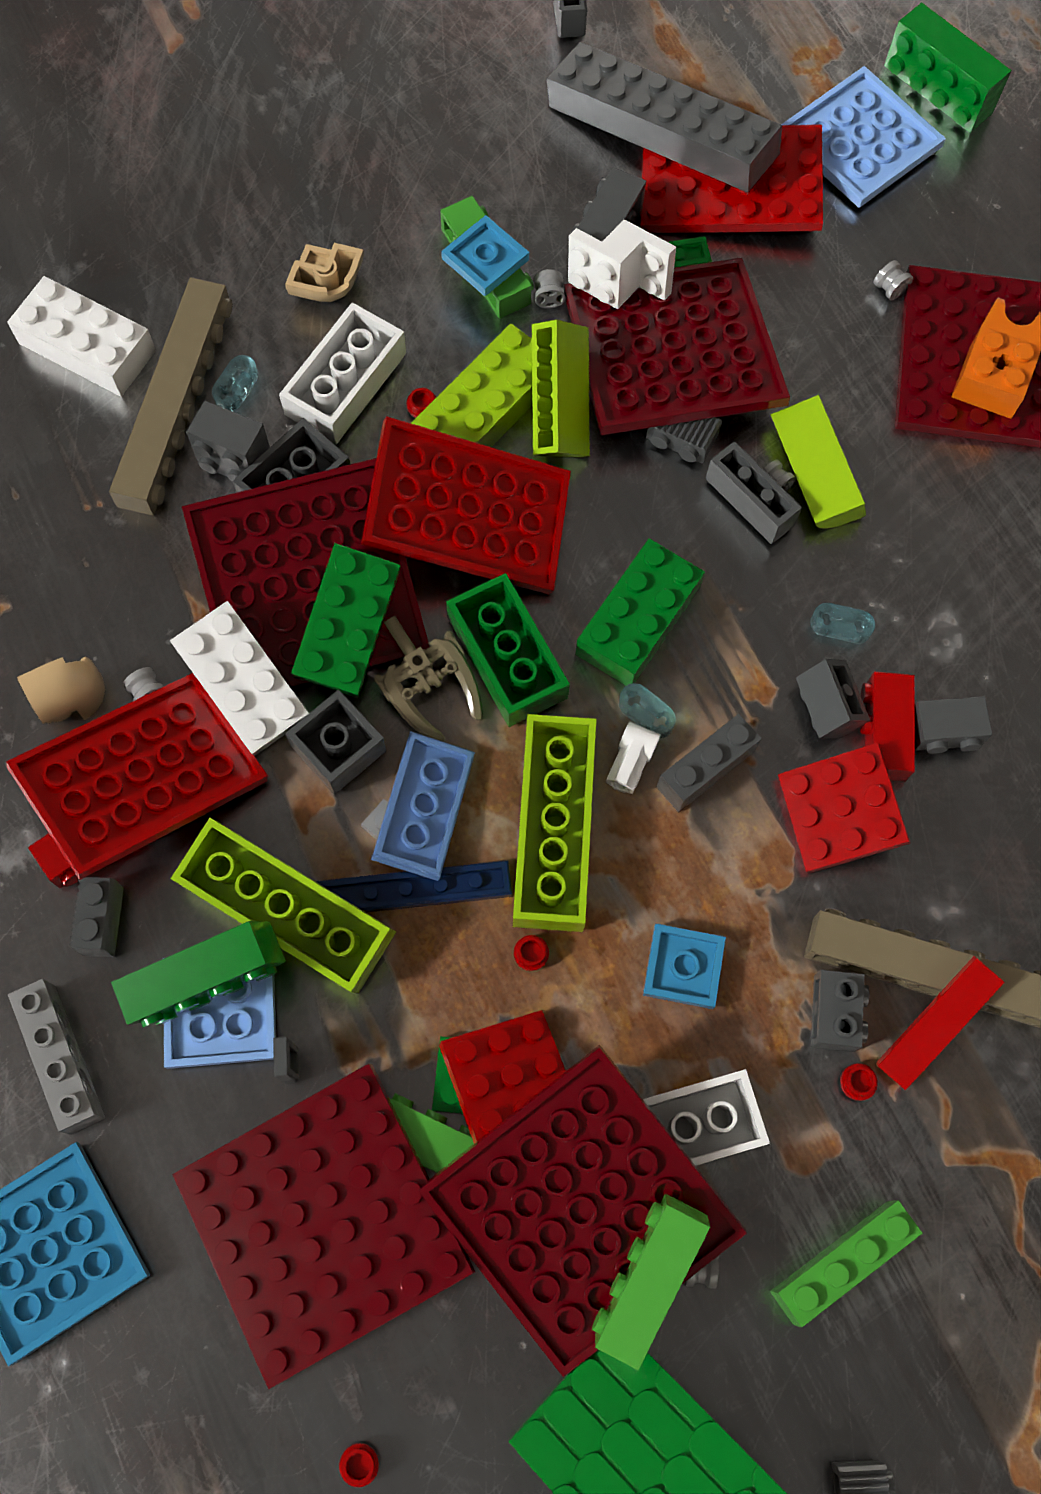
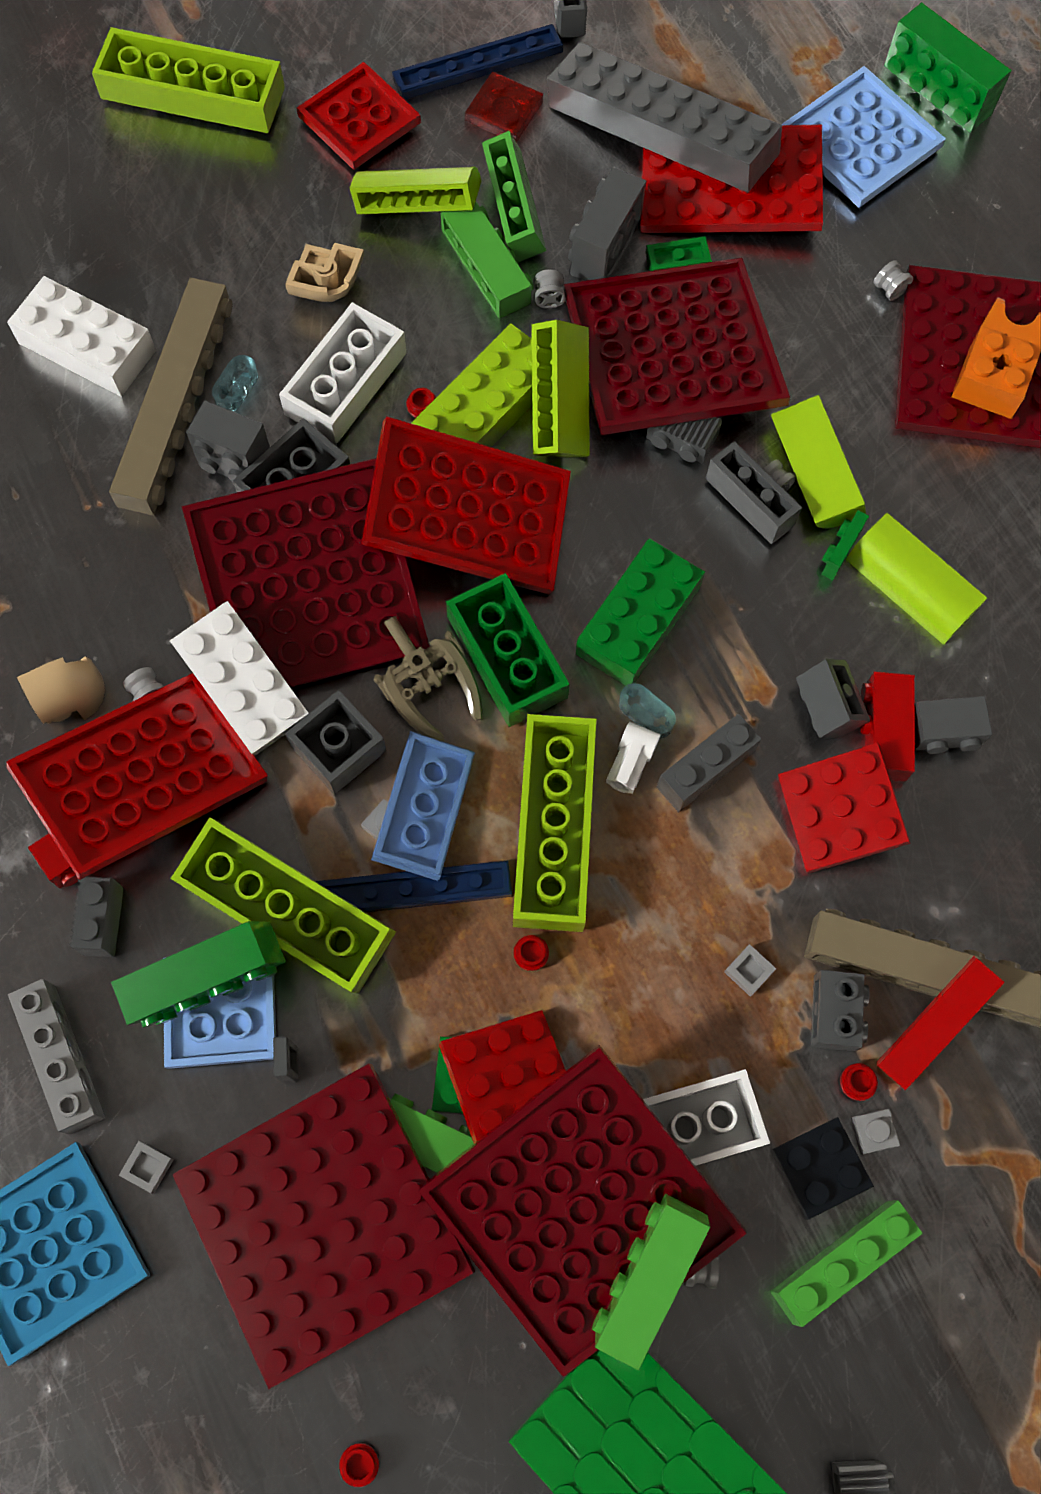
(146, 1167): none -> light grey plate
(189, 80): none -> lime brick
(346, 620): green brick -> none
(358, 115): none -> red plate
(415, 190): none -> lime brick
(477, 61): none -> dark blue tile
(485, 255): dark azure plate -> none
(503, 106): none -> clear red plate
(514, 196): none -> bright green brick
(621, 264): white bracket -> none
(684, 966): dark azure plate -> none
(750, 970): none -> light grey plate
(822, 1168): none -> black plate
(837, 554): none -> green plate
(842, 623): clear light blue beam -> none
(875, 1131): none -> light grey plate
(915, 578): none -> lime brick

